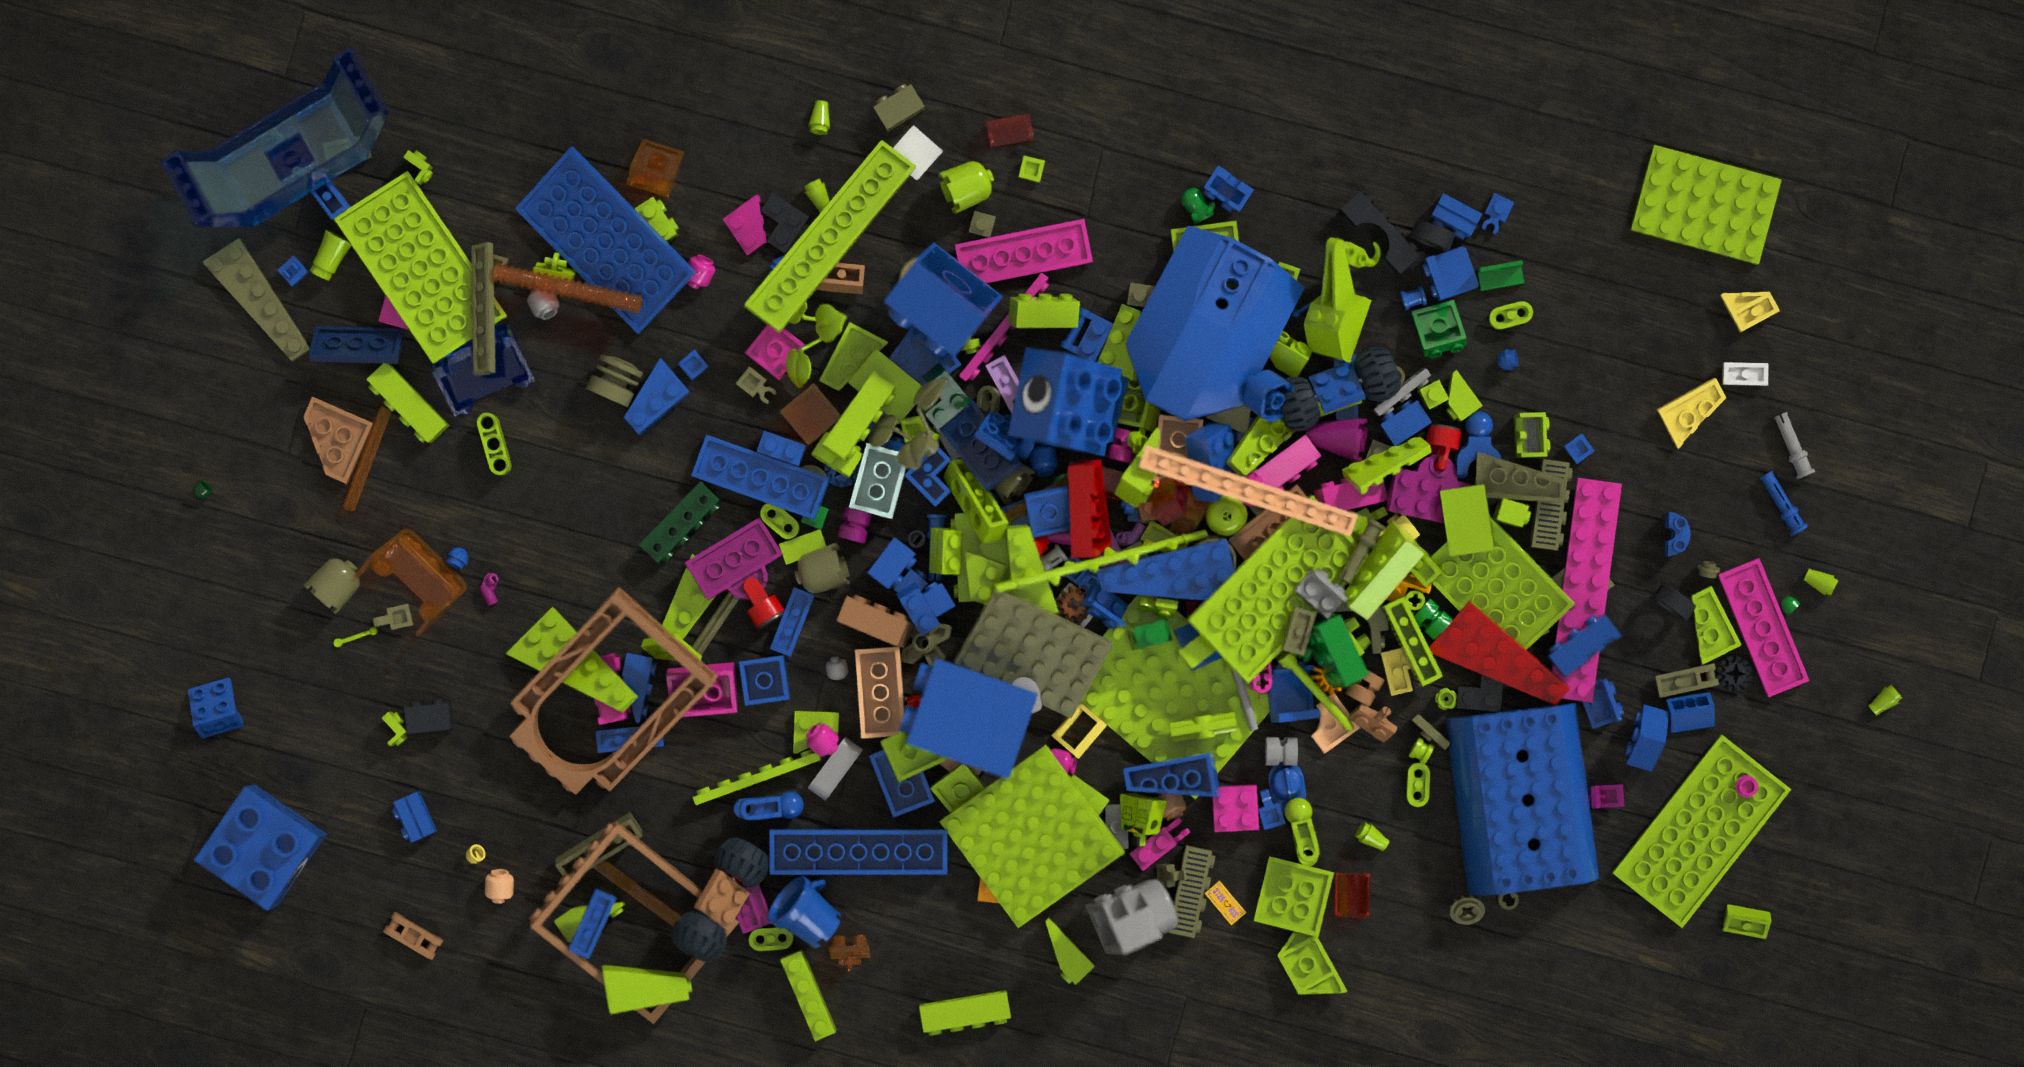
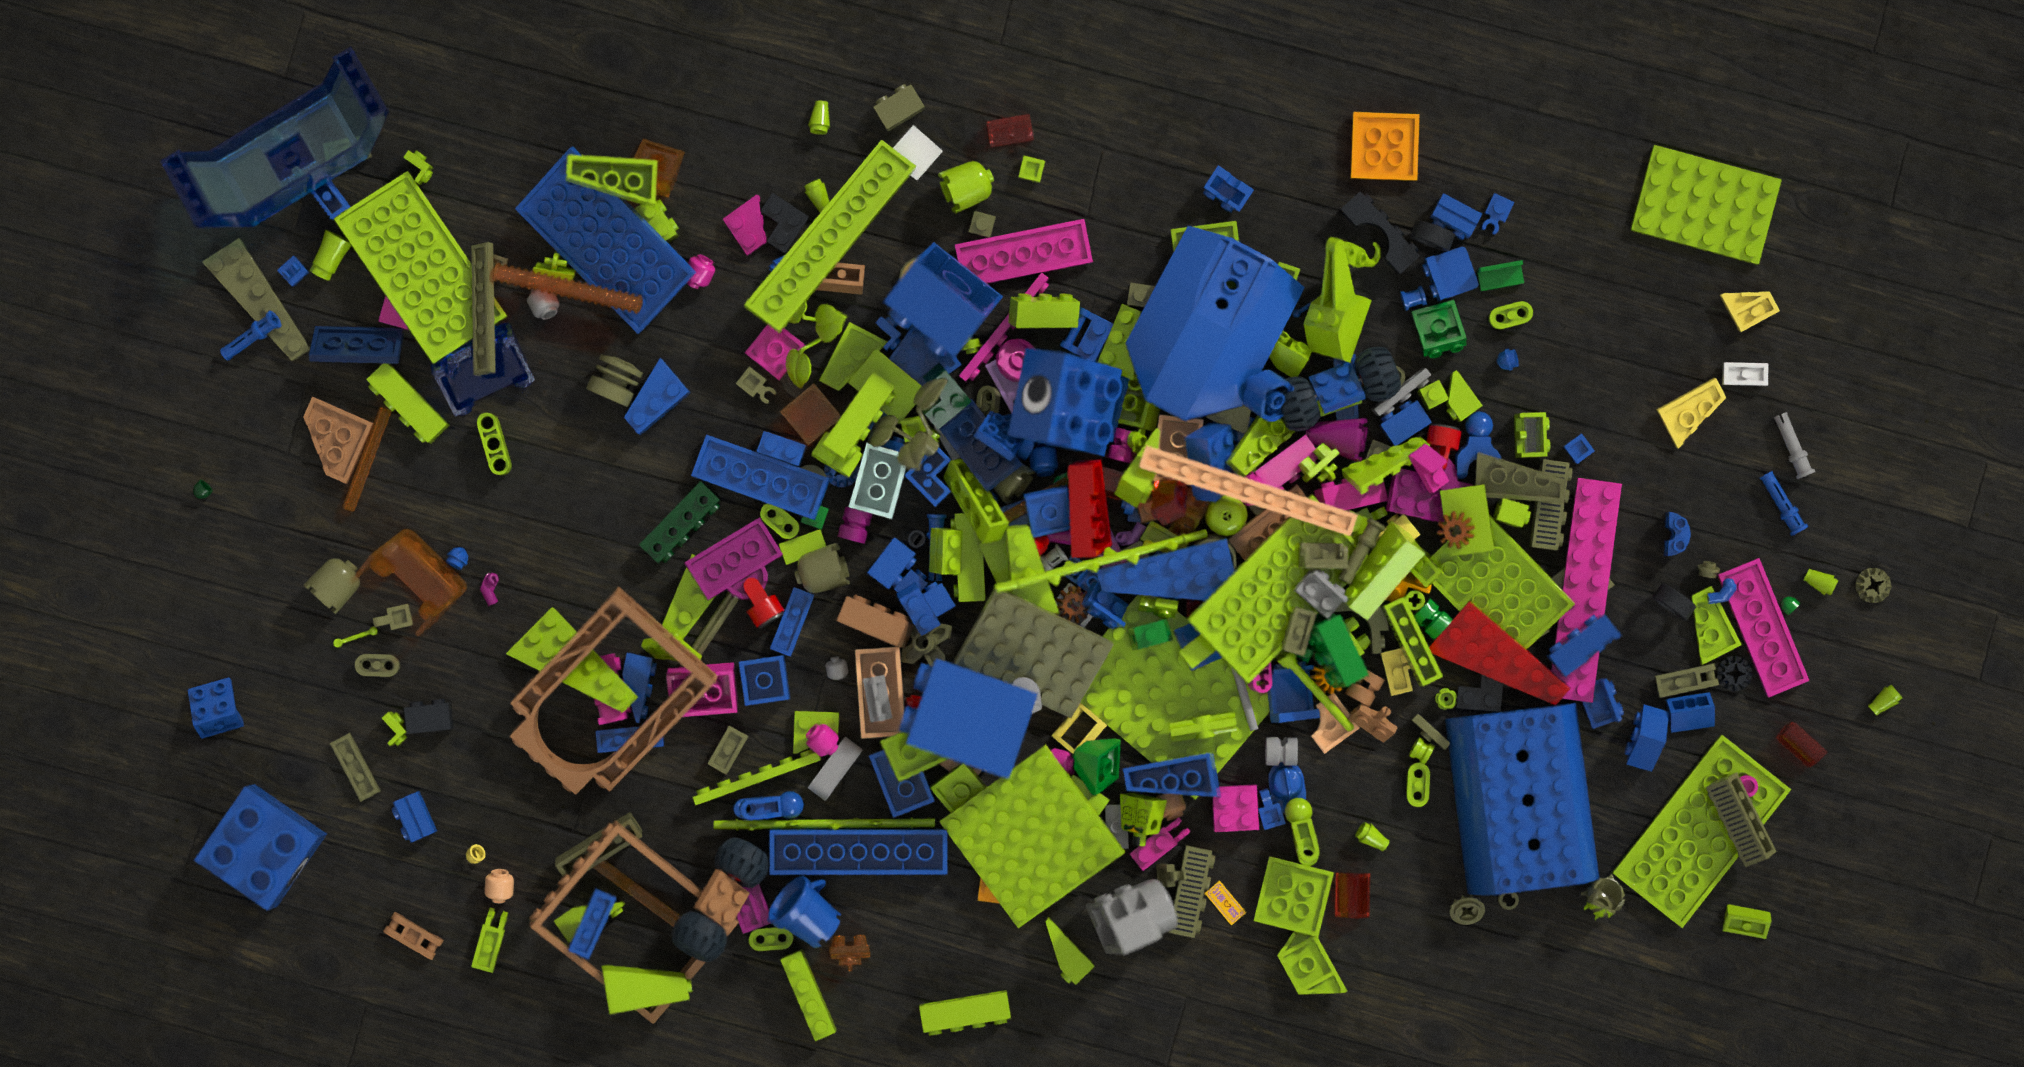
(258, 330): none -> blue pin
(355, 767): none -> olive tile
(378, 664): none -> olive plate
(489, 943): none -> lime hinge
(618, 177): none -> lime wedge
(693, 365): blue tile -> none
(728, 750): none -> olive plate
(829, 823): none -> lime plant
(877, 698): none -> light grey hinge
(888, 327): none -> blue bracket
(982, 576): lime wing -> none
(1010, 358): none -> dark pink tile
(1098, 763): none -> green slope
(1195, 204): green animal -> none
(1310, 469): none -> lime hips
(1323, 555): none -> olive hinge
(1384, 146): none -> light orange plate
(1429, 467): none -> dark pink slope
(1460, 536): none -> dark orange gear
(1604, 897): none -> olive hair
(1606, 796): magenta bracket -> none
(1727, 591): none -> blue arm
(1741, 819): none -> olive brick
(1801, 744): none -> clear red brick
(1863, 582): none -> olive gear

